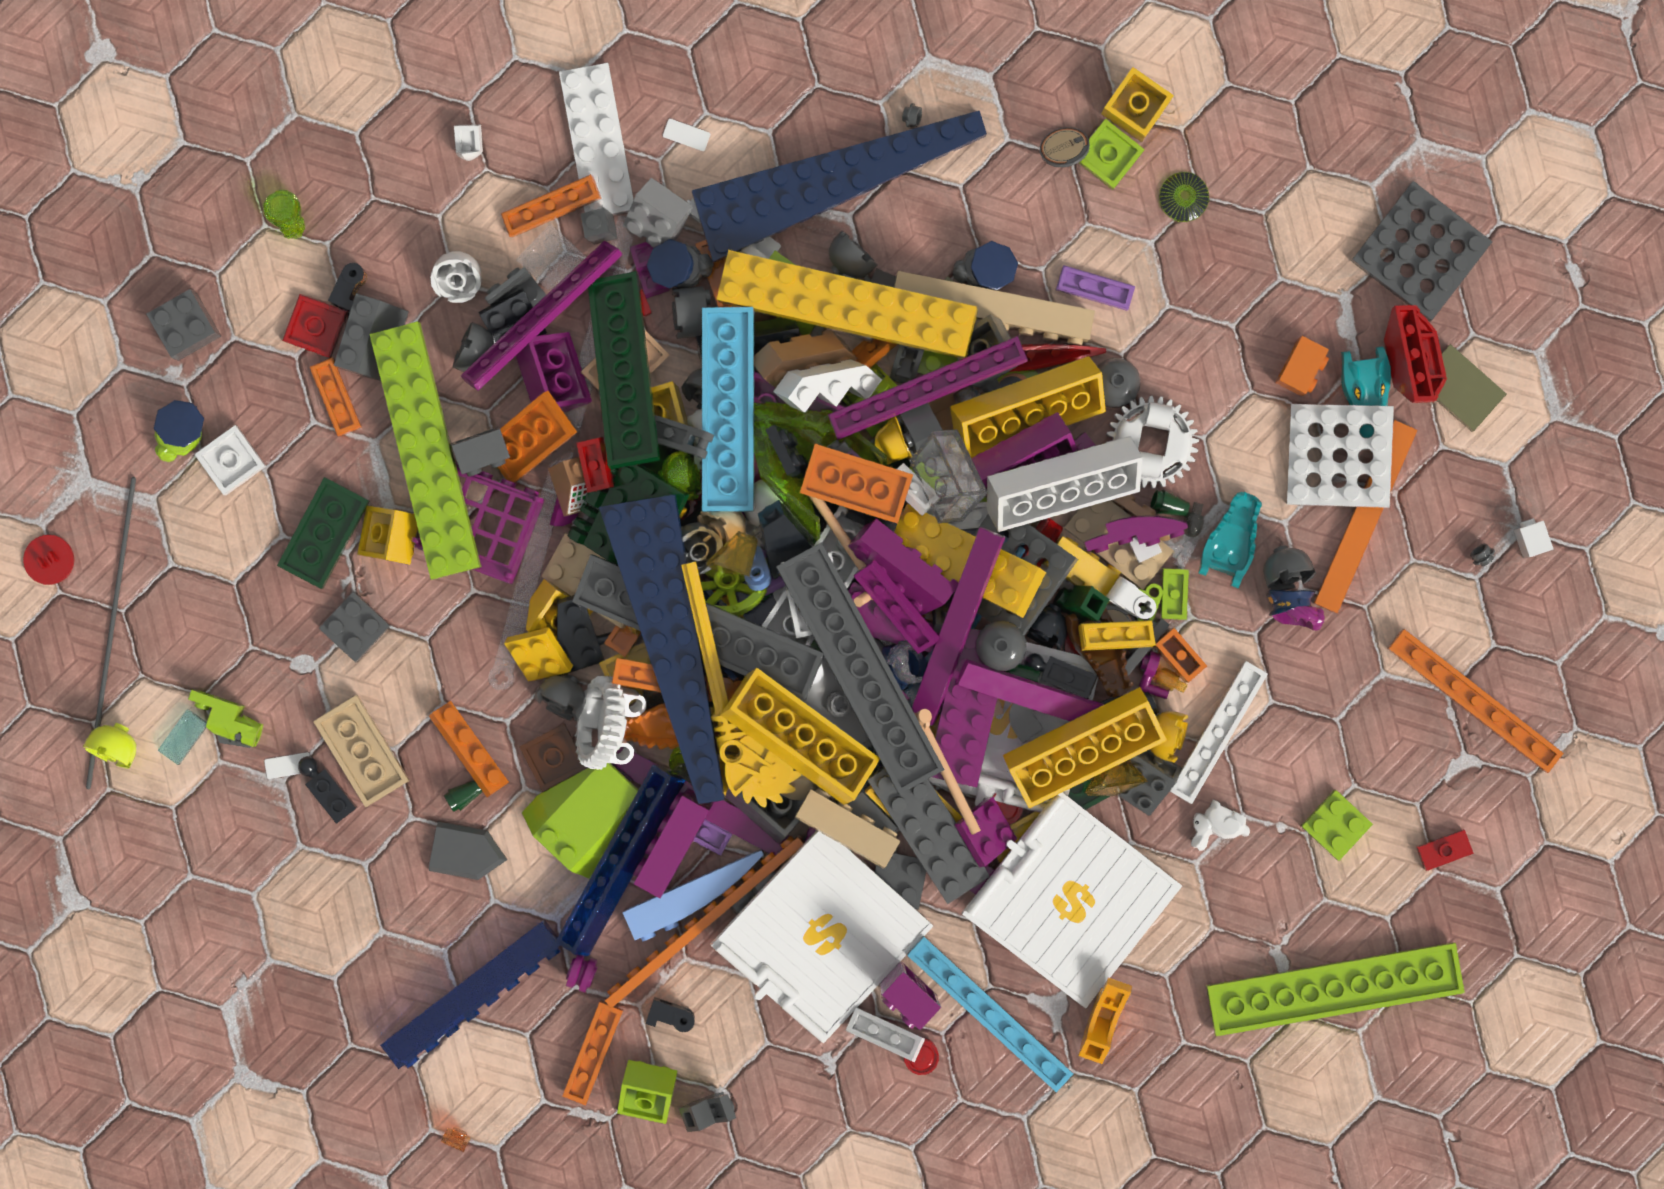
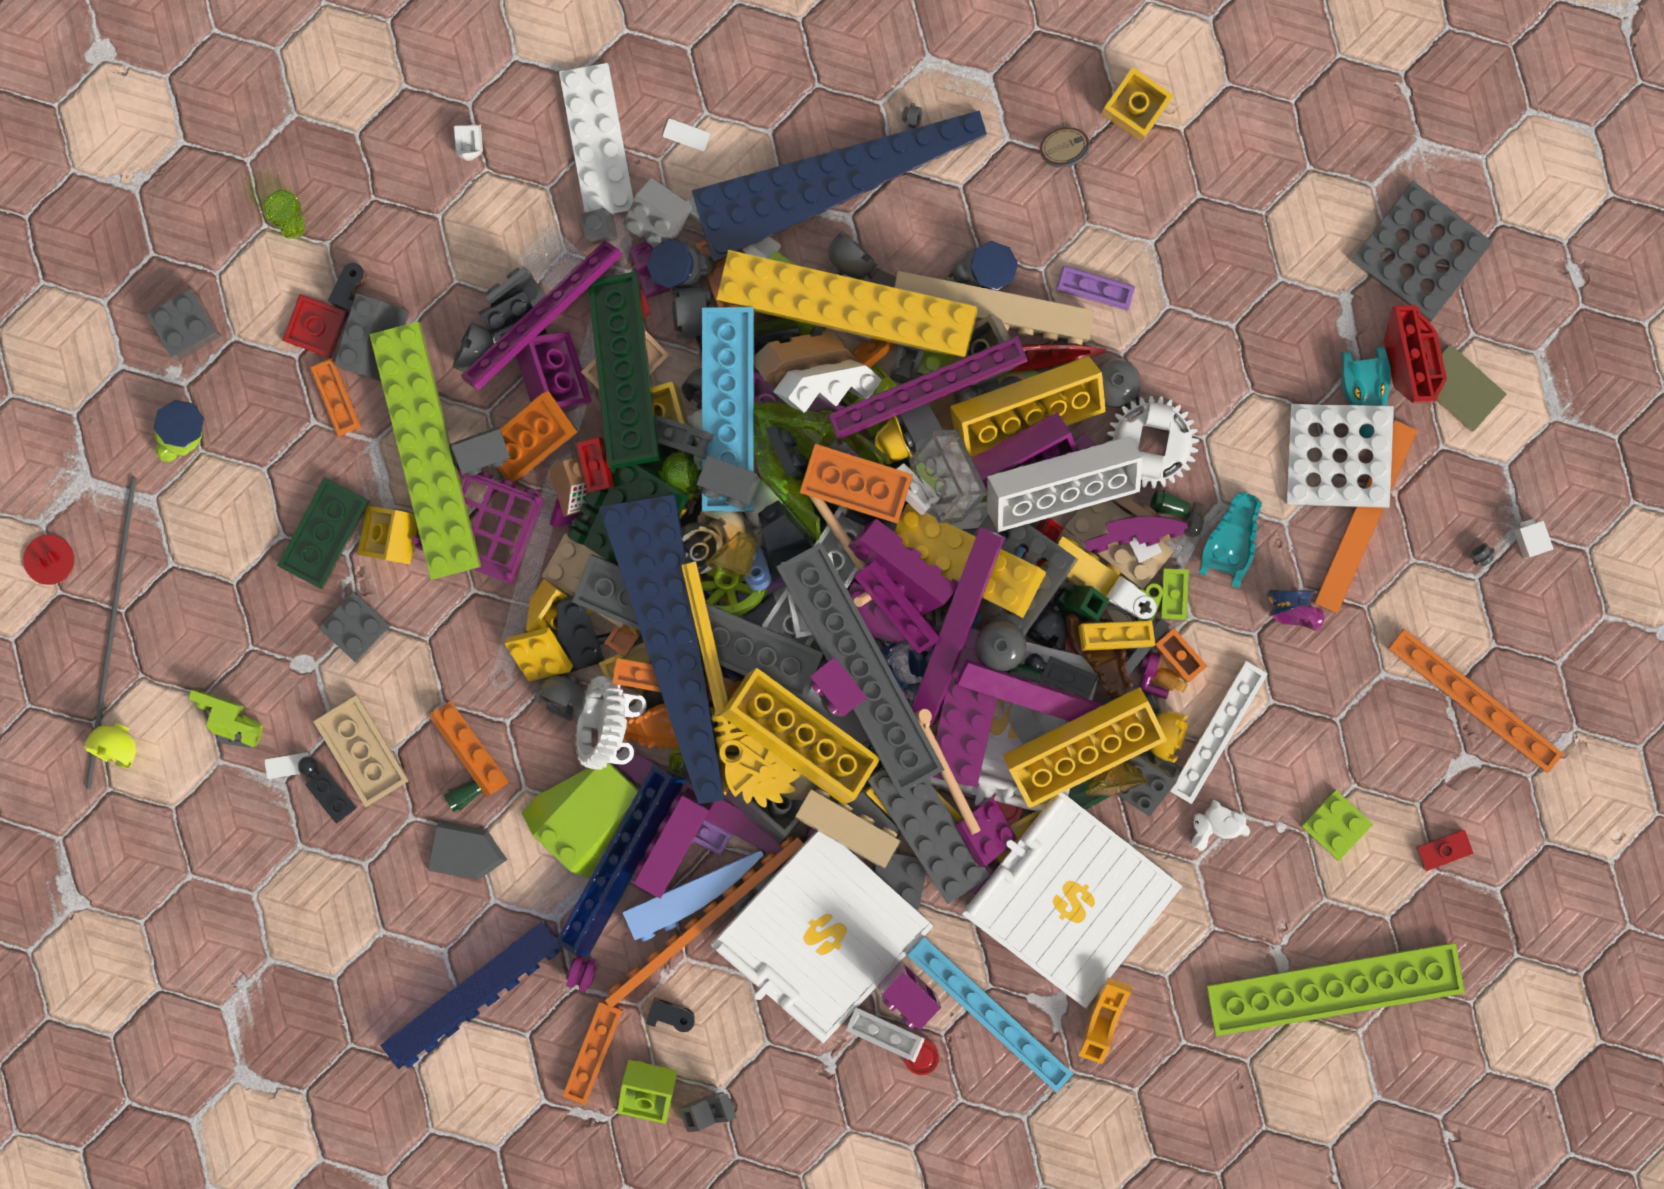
(183, 737): clear light blue tile -> none
(230, 460): white plate -> none
(456, 276): white cylinder -> none
(456, 1138): clear orange plate -> none
(551, 206): orange tile -> none
(552, 757): reddish brown plate -> none
(729, 482): none -> dark grey brick
(837, 687): none -> magenta brick
(1110, 154): lime plate -> none
(1178, 208): dish -> none
(1287, 567): dark grey cylinder -> none
(1302, 366): orange brick -> none

